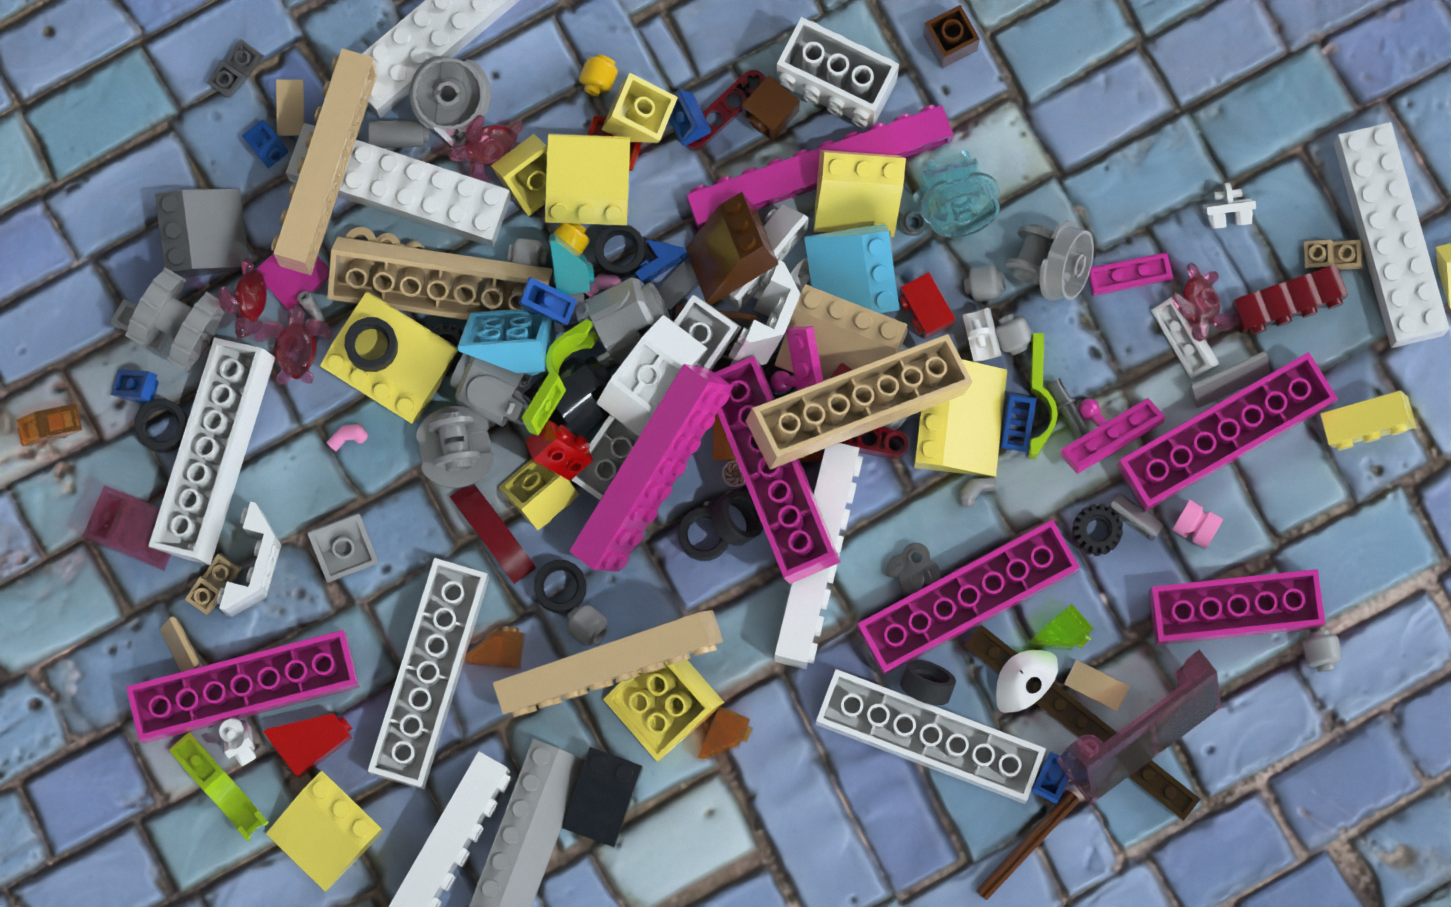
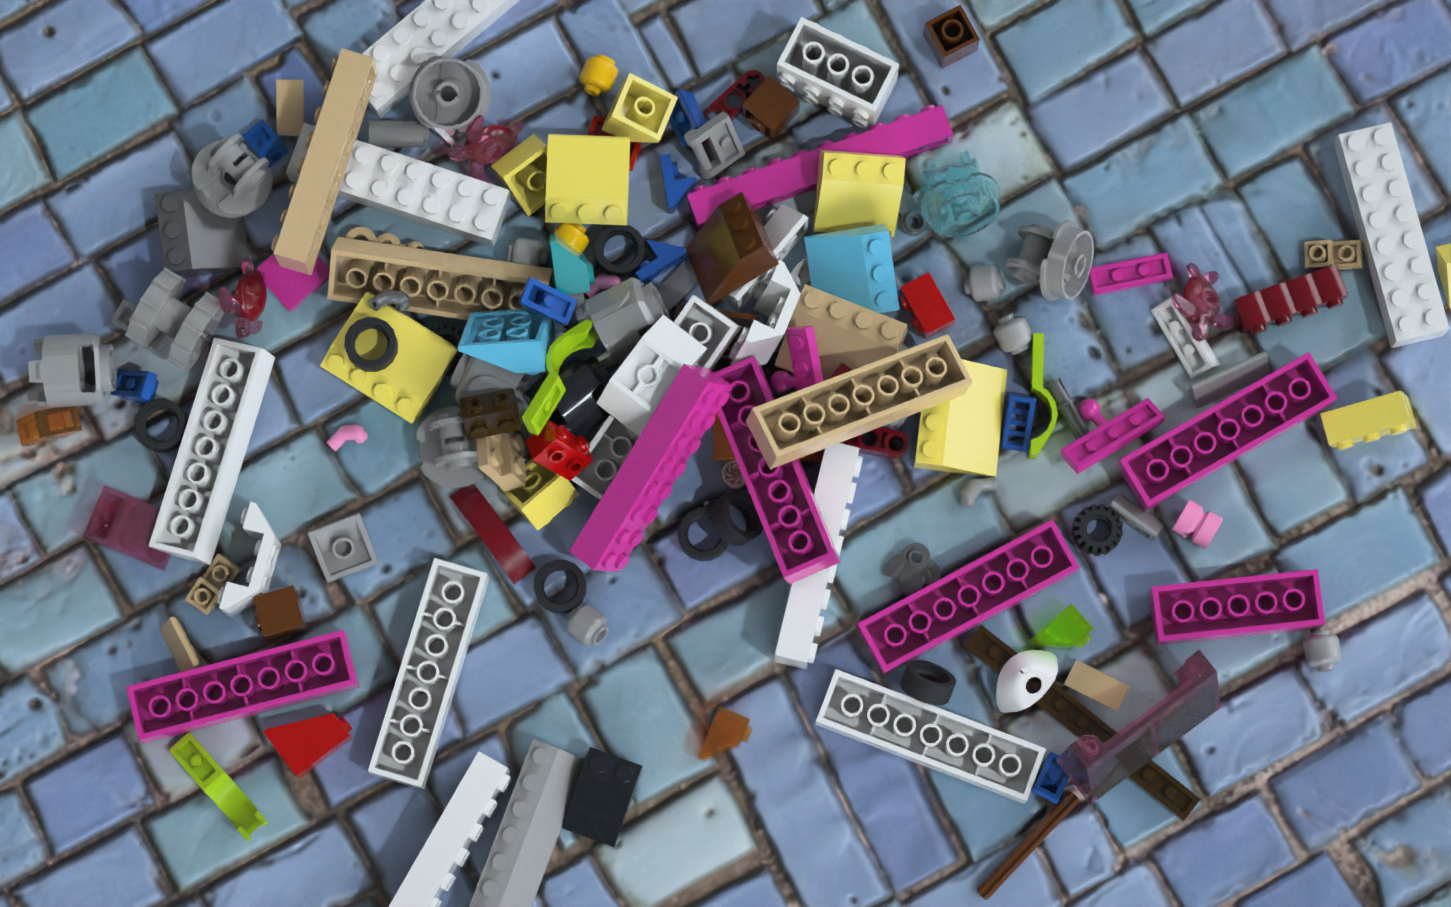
(73, 370): none -> light grey piece
(231, 162): none -> light grey piece
(236, 69): flat silver slope -> none
(237, 740): white hips -> none
(280, 614): none -> reddish brown head
(294, 344): clear pink animal -> none
(310, 306): light grey arm -> none
(324, 831): light yellow slope -> none
(387, 297): none -> dark grey arm
(490, 414): none -> dark brown bracket
(499, 649): clear orange slope -> none
(502, 459): none -> tan plate
(610, 661): tan brick -> none
(664, 705): light yellow slope -> none
(677, 189): none -> blue slope
(722, 140): none -> light grey plate
(981, 335): white hips -> none
(1217, 211): white hips -> none

